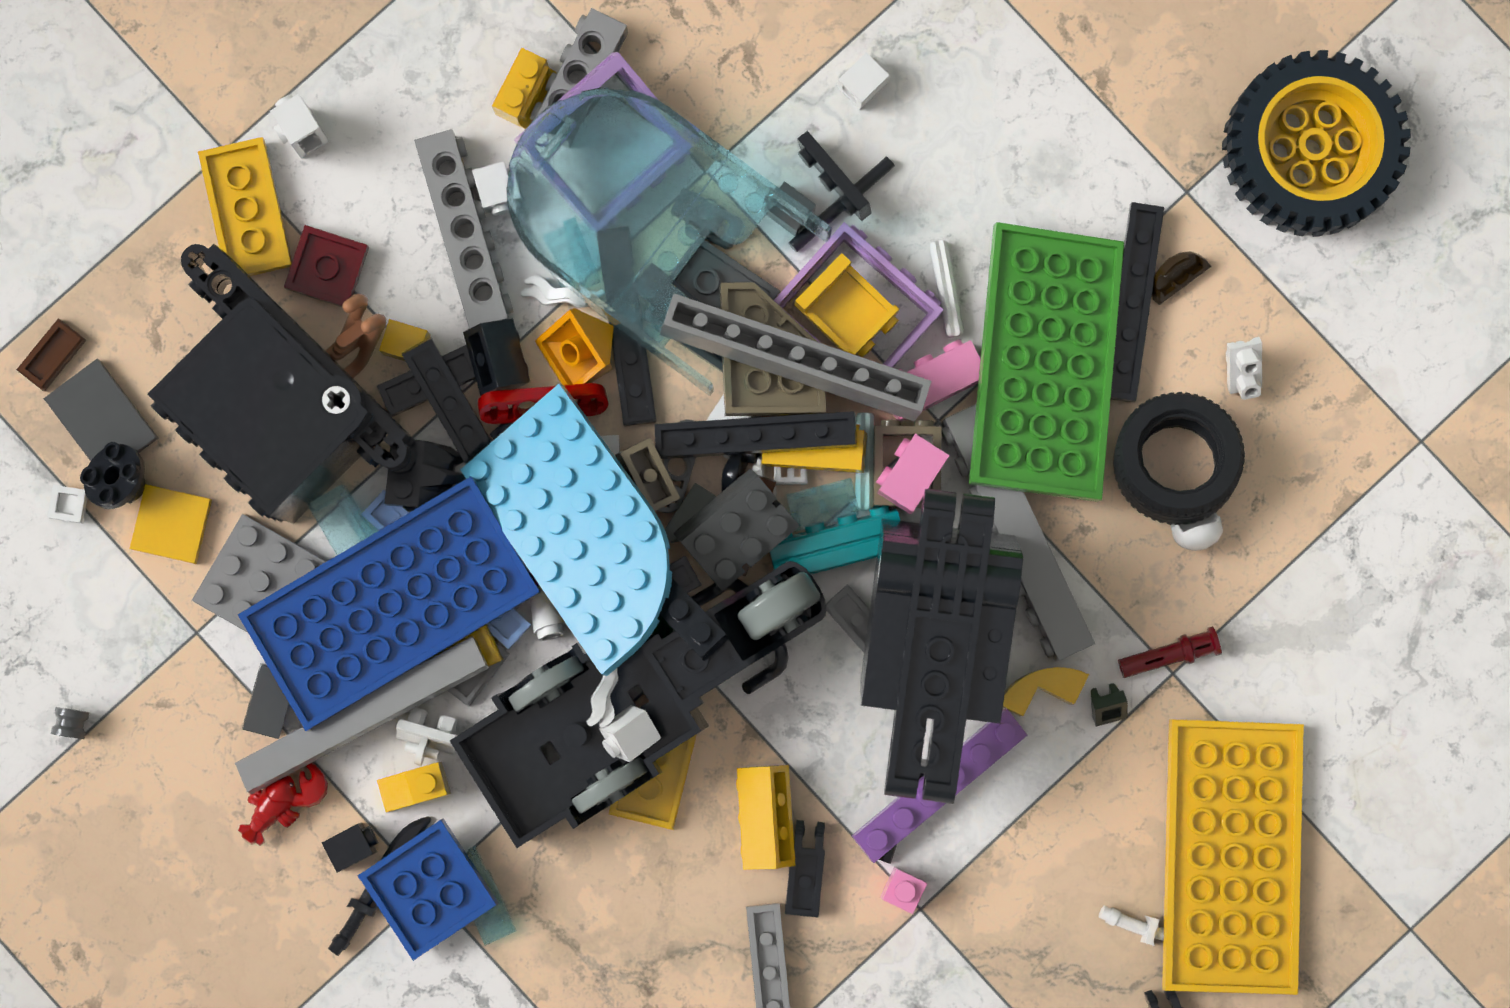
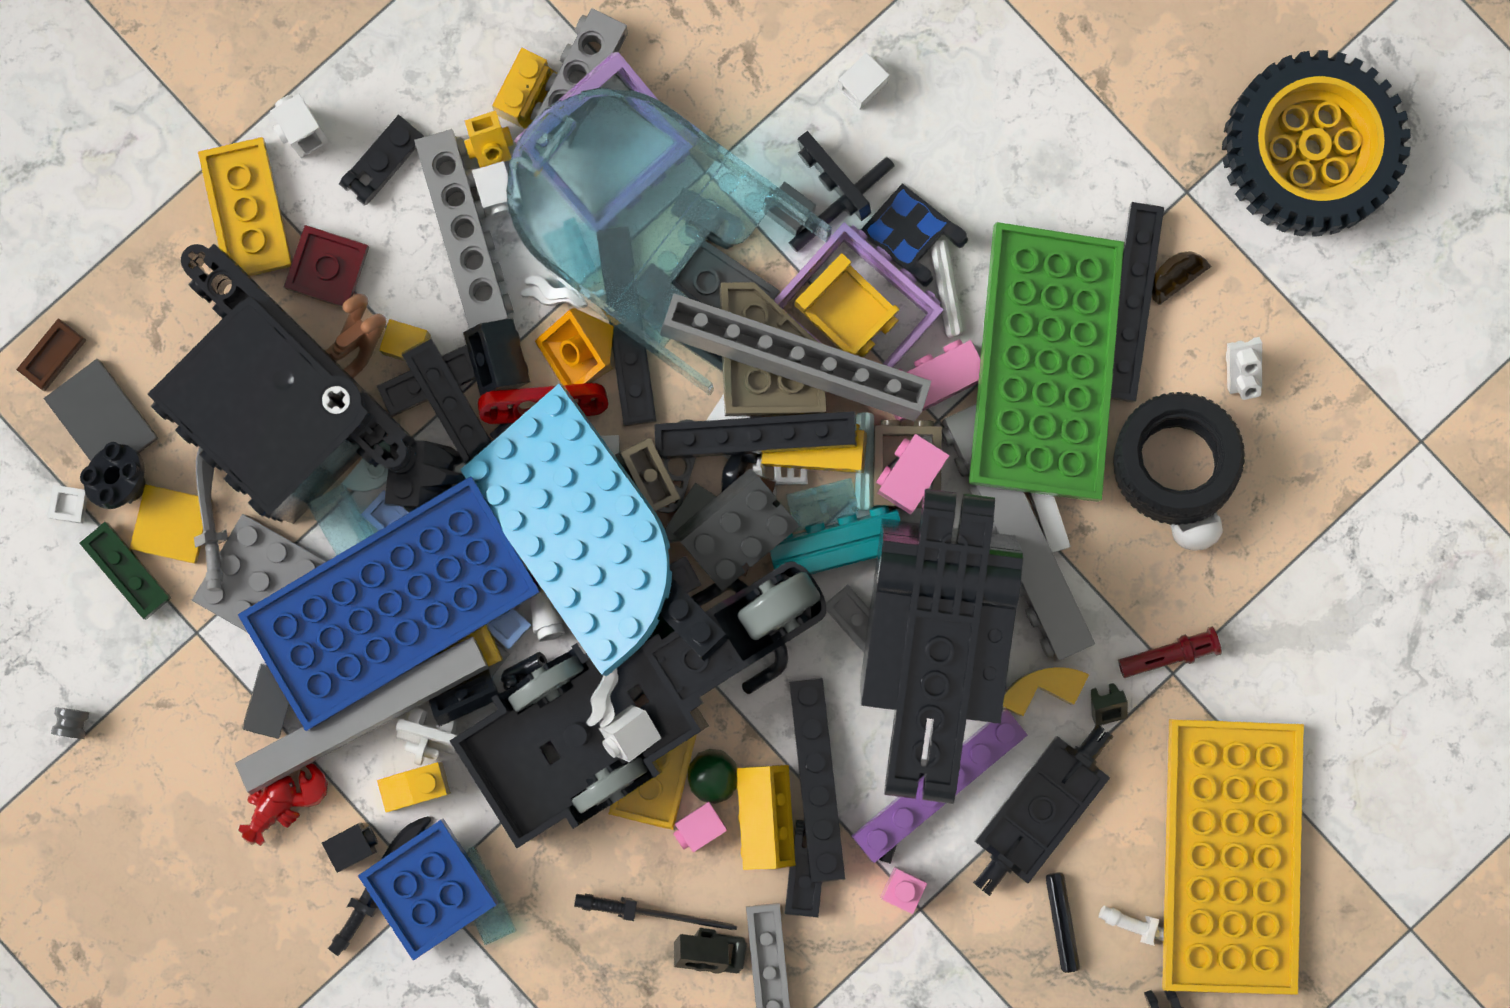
(125, 570): none -> dark green plate
(209, 537): none -> light grey sword
(366, 476): none -> light aqua plate
(382, 160): none -> black plate
(464, 698): none -> black plate
(488, 139): none -> yellow brick
(517, 672): none -> black arm
(627, 909): none -> black sword
(699, 827): none -> bright pink brick
(709, 952): none -> pearl dark grey piece
(712, 776): none -> dark green hair
(817, 781): none -> black plate
(908, 229): none -> black flag
(1042, 809): none -> black plate
(1050, 521): none -> white piece
(1062, 922): none -> black axle

